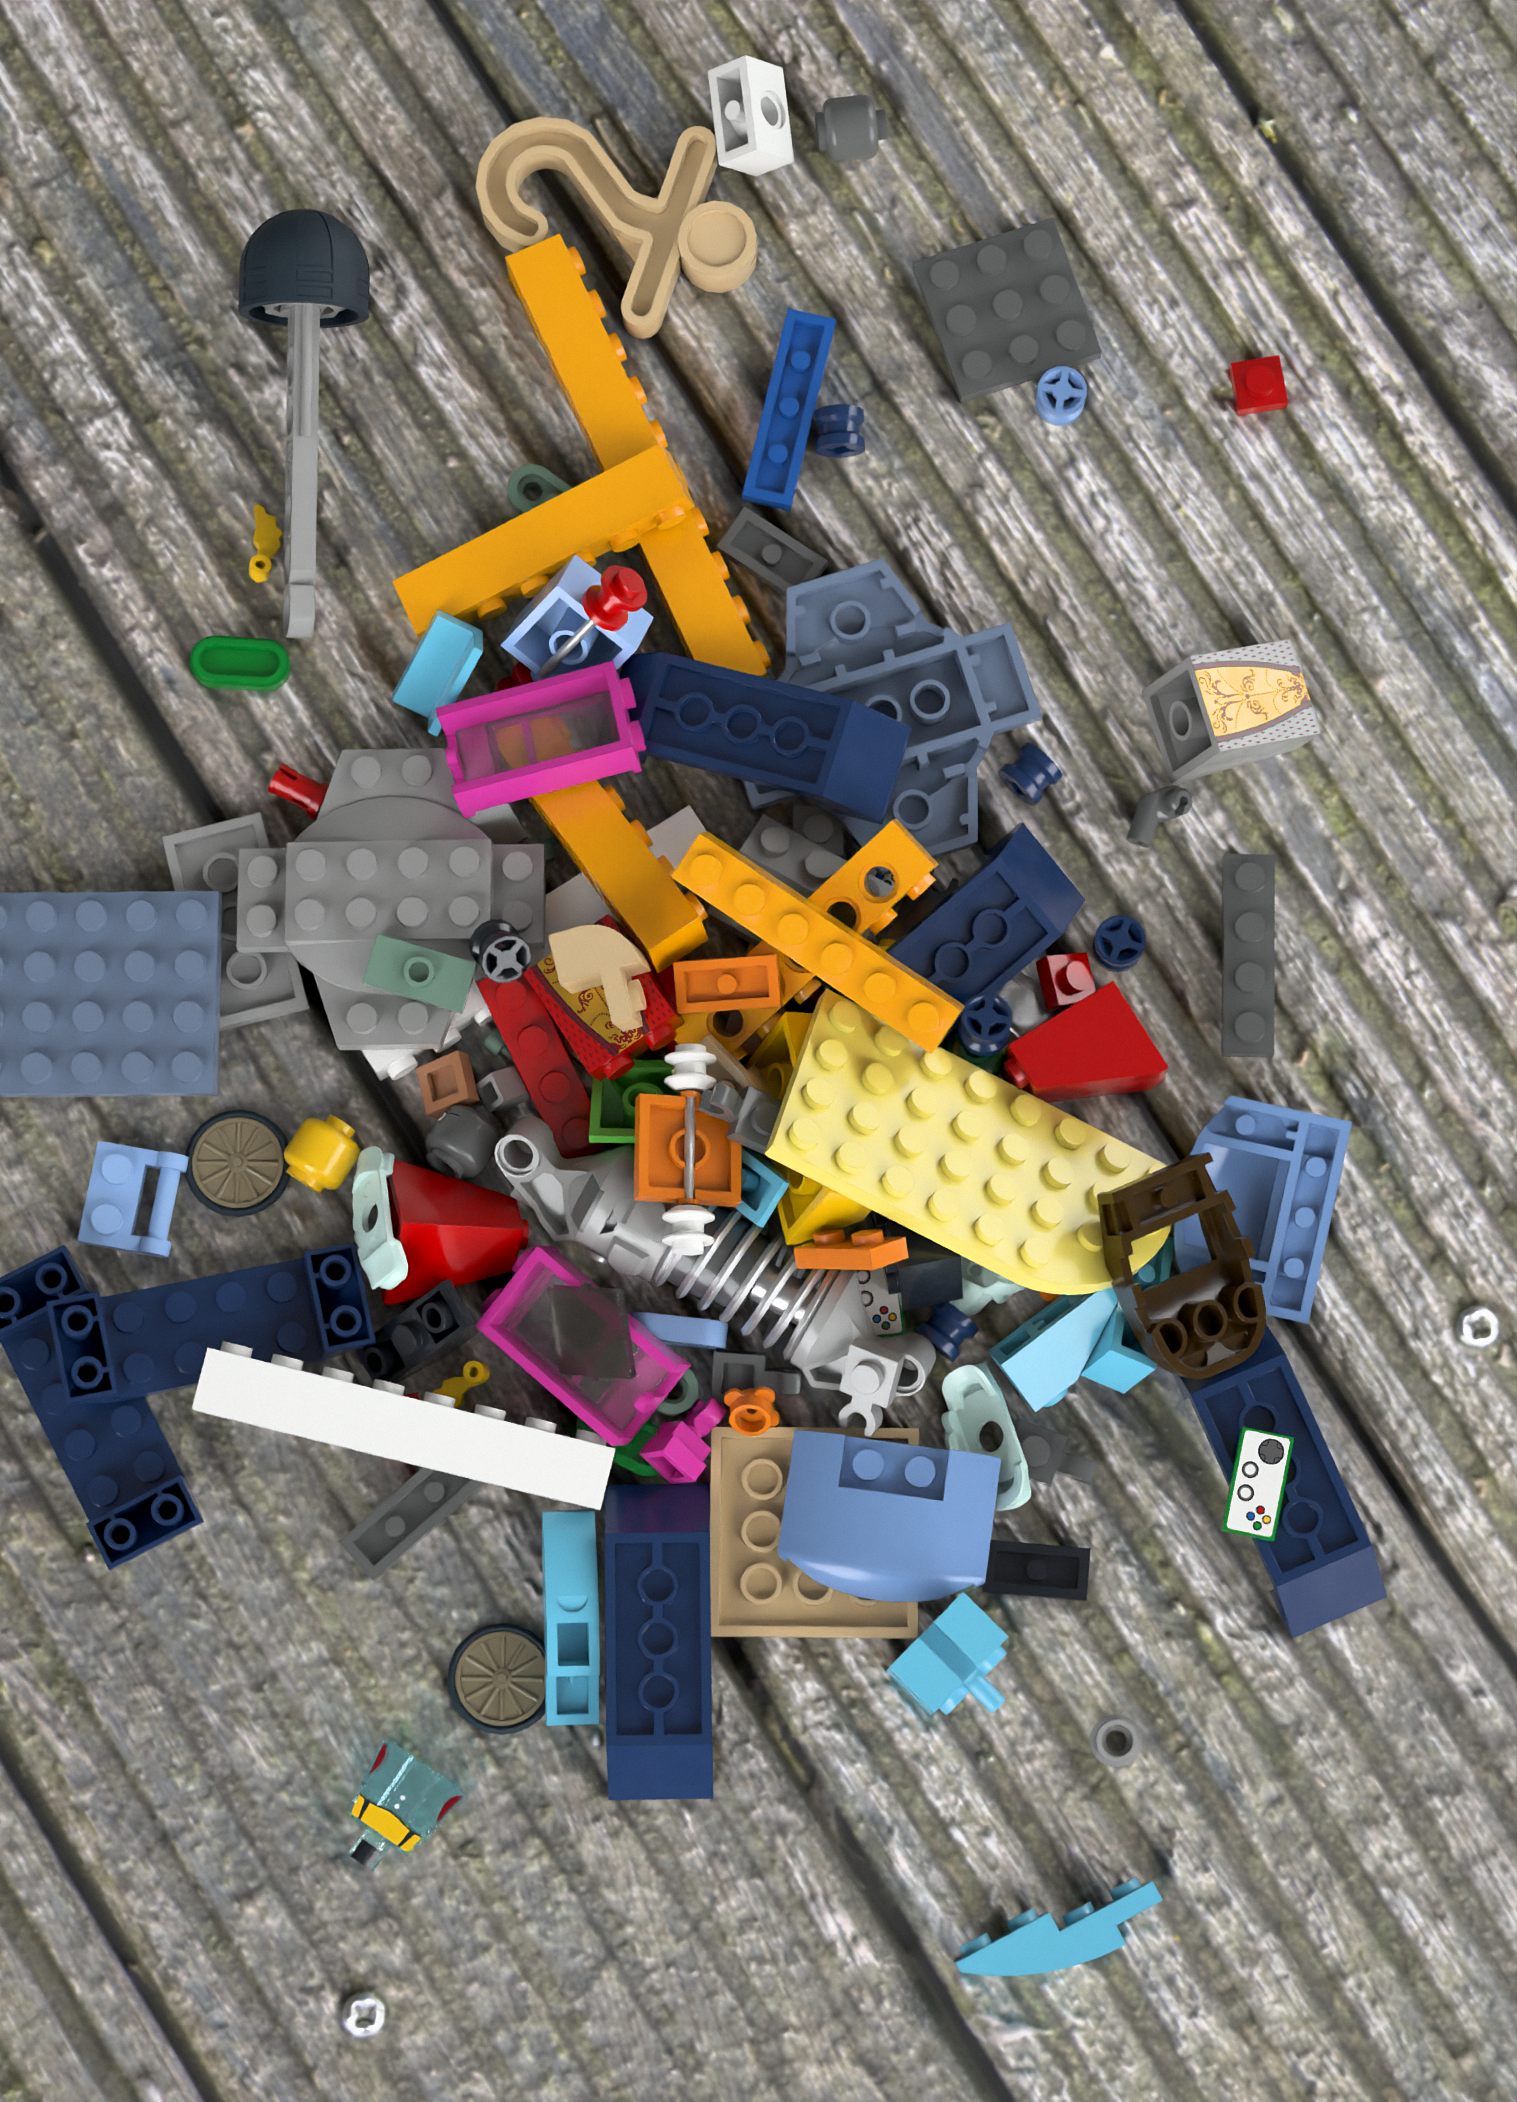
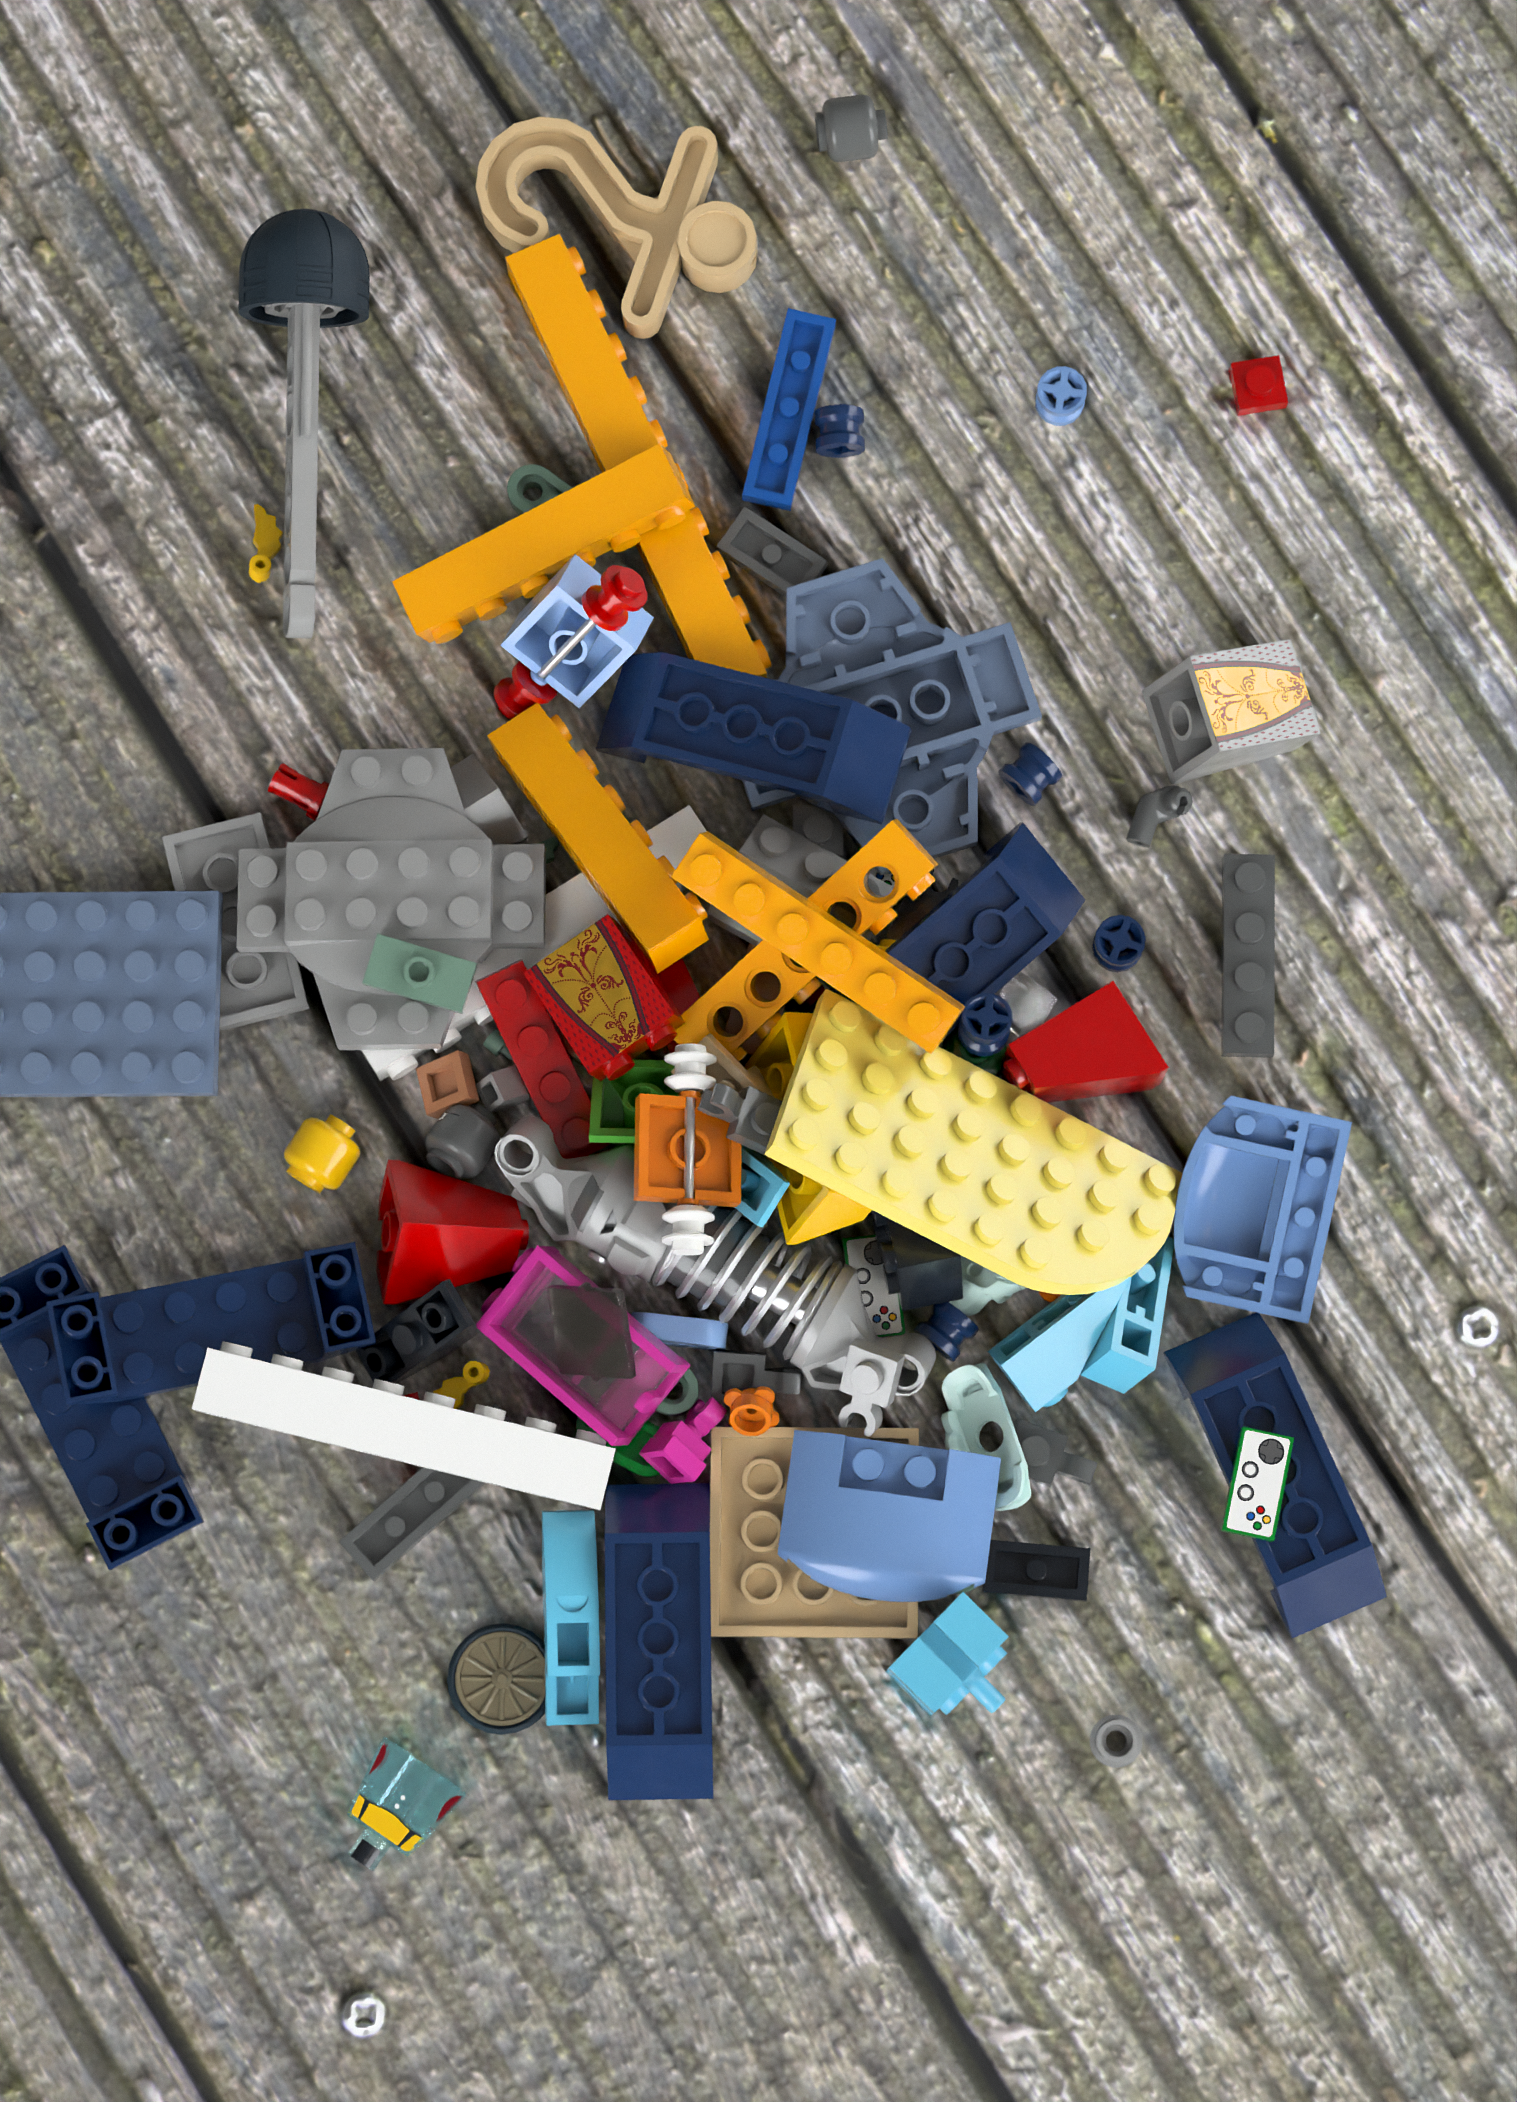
(116, 1197): light blue plate -> none
(237, 1163): dark tan wheel -> none
(240, 663): green tile -> none
(378, 1250): light aqua piece -> none
(439, 667): medium azure panel -> none
(500, 963): black wheel -> none
(541, 737): dark pink door -> none
(598, 957): tan brick -> none
(727, 983): orange plate -> none
(750, 116): white brick -> none
(856, 1252): orange plate -> none
(1006, 309): dark grey plate -> none
(1038, 1945): medium azure slope -> none
(1065, 979): red plate -> none
(1203, 1315): dark brown slope -> none

